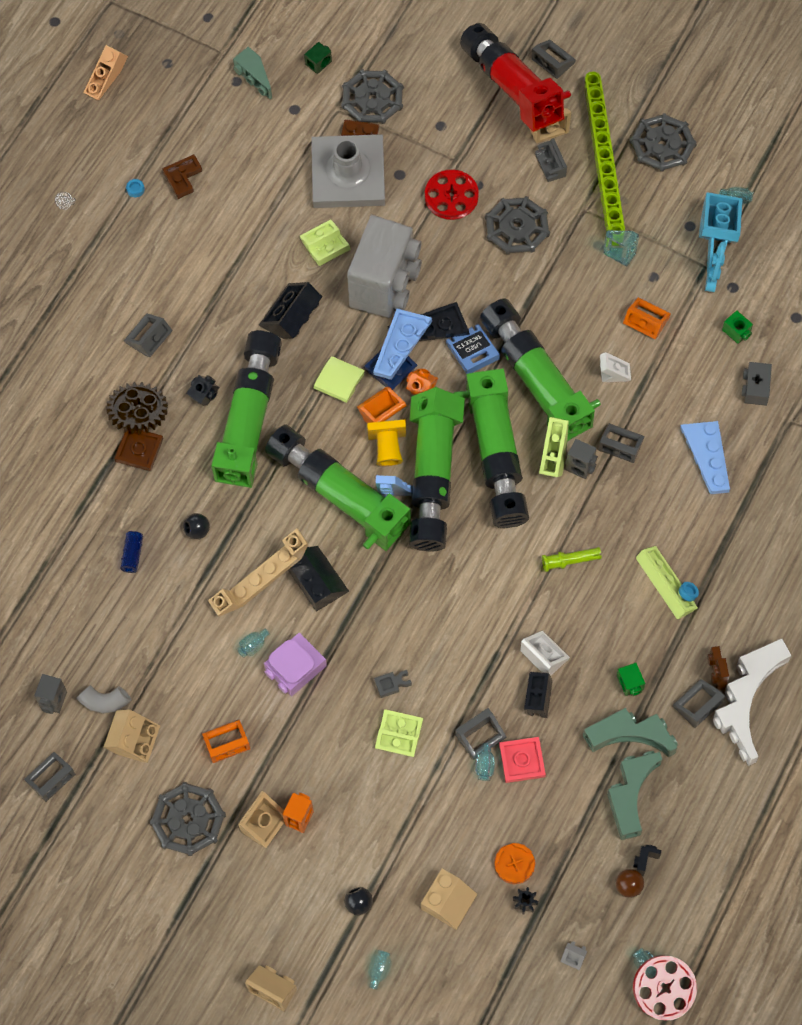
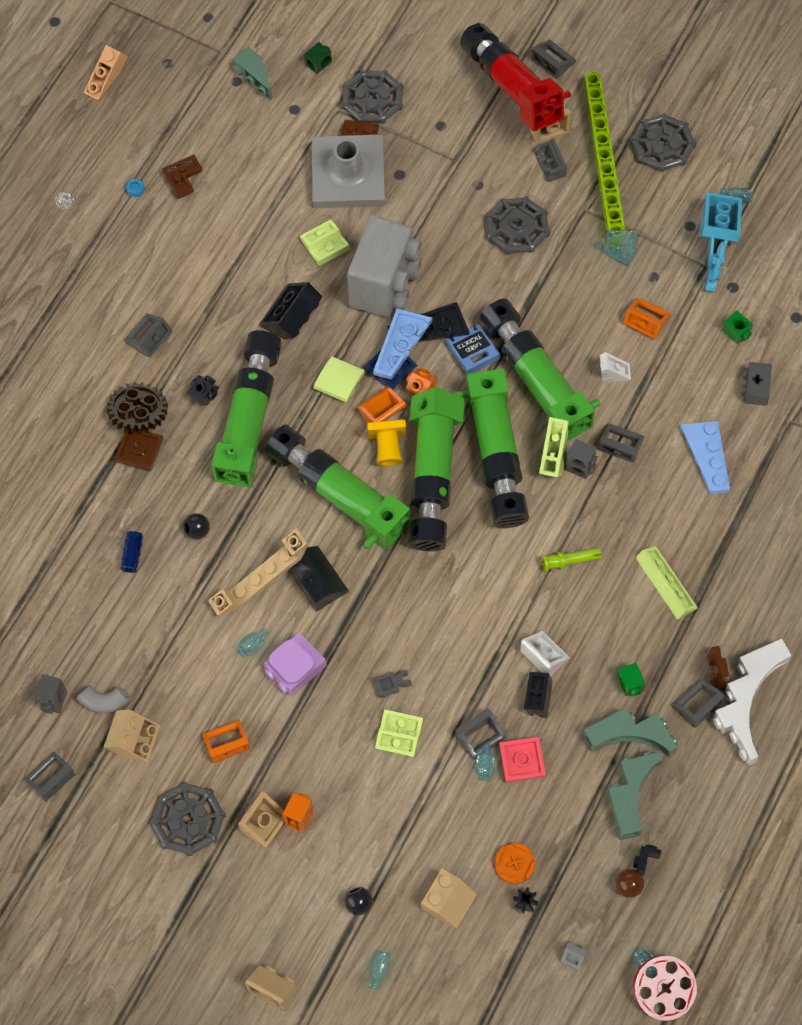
(392, 485): light blue wing -> none
(444, 194): red wedge -> none
(688, 591): dark azure tile -> none

